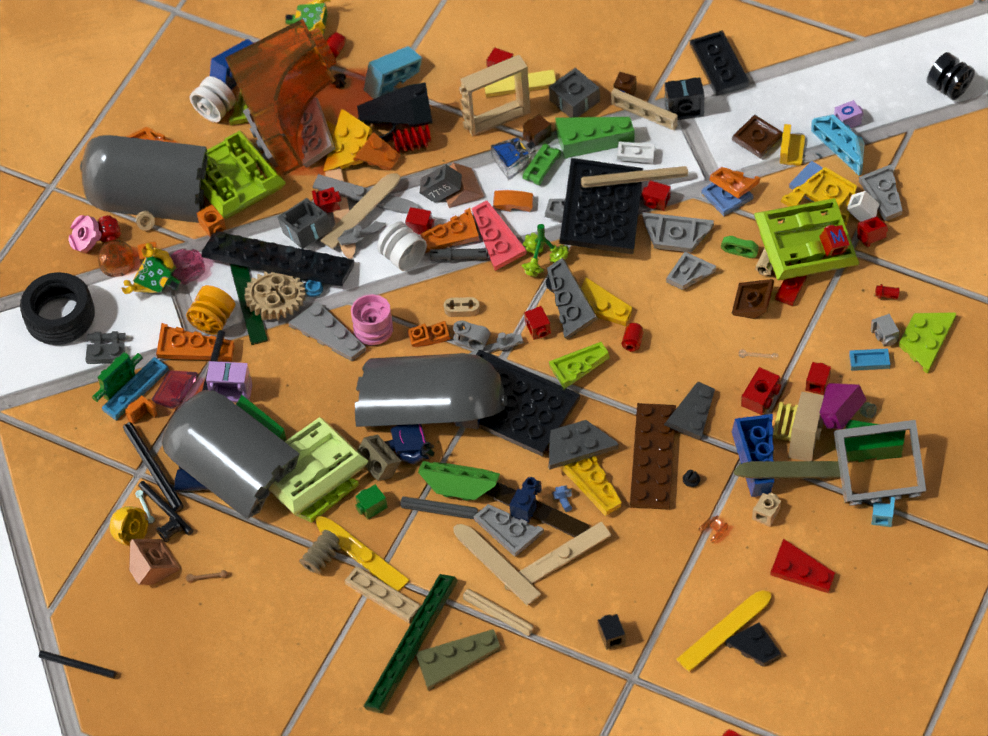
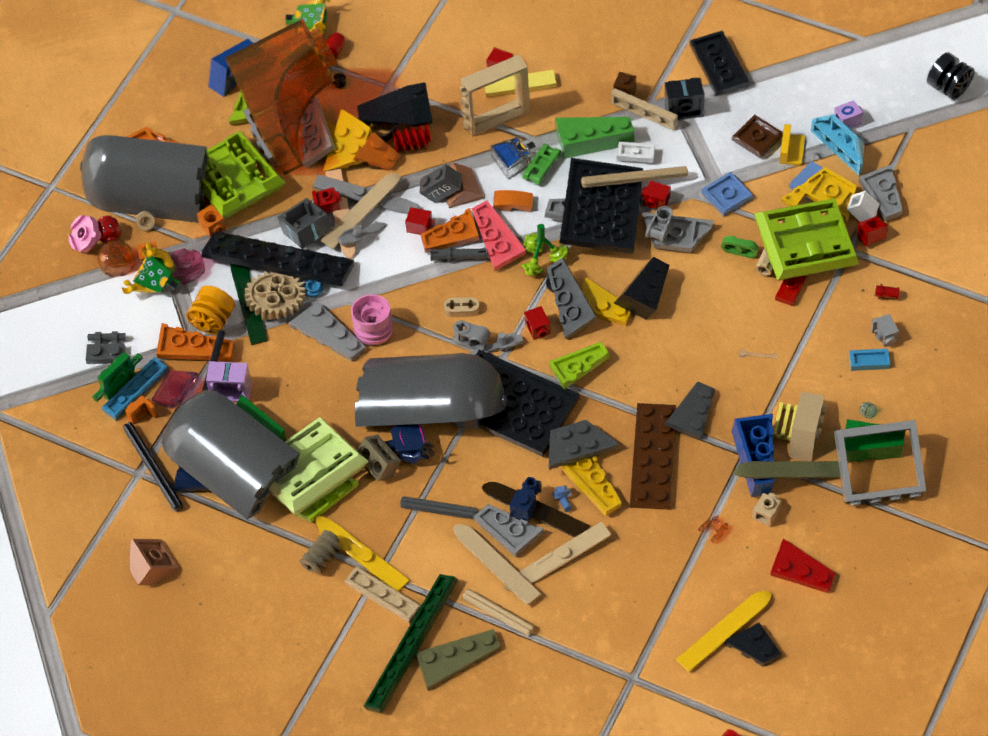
(53, 287): black tyre -> none
(77, 664): black bar -> none
(128, 524): yellow cylinder -> none
(139, 494): light aqua hinge -> none
(165, 507): black bar -> none
(169, 529): black bush -> none
(190, 577): medium nougat hinge -> none
(212, 99): white wheel -> none
(370, 501): green brick -> none
(390, 70): medium azure wedge -> none
(401, 246): white wheel -> none
(430, 335): orange slope -> none
(458, 480): bright green wedge -> none
(536, 129): reddish brown brick -> none
(574, 93): dark grey container -> none
(611, 631): black brick -> none
(632, 337): red brick -> none
(645, 289): none -> black wedge
(660, 227): none -> light grey piece
(689, 271): light grey wing -> none
(691, 478): black piece -> none
(733, 181): orange wing -> none
(752, 298): reddish brown slope -> none
(762, 381): red brick -> none
(818, 378): red brick -> none
(834, 240): red brick -> none
(841, 404): magenta slope -> none
(883, 513): medium azure panel -> none
(925, 336): lime wing -> none

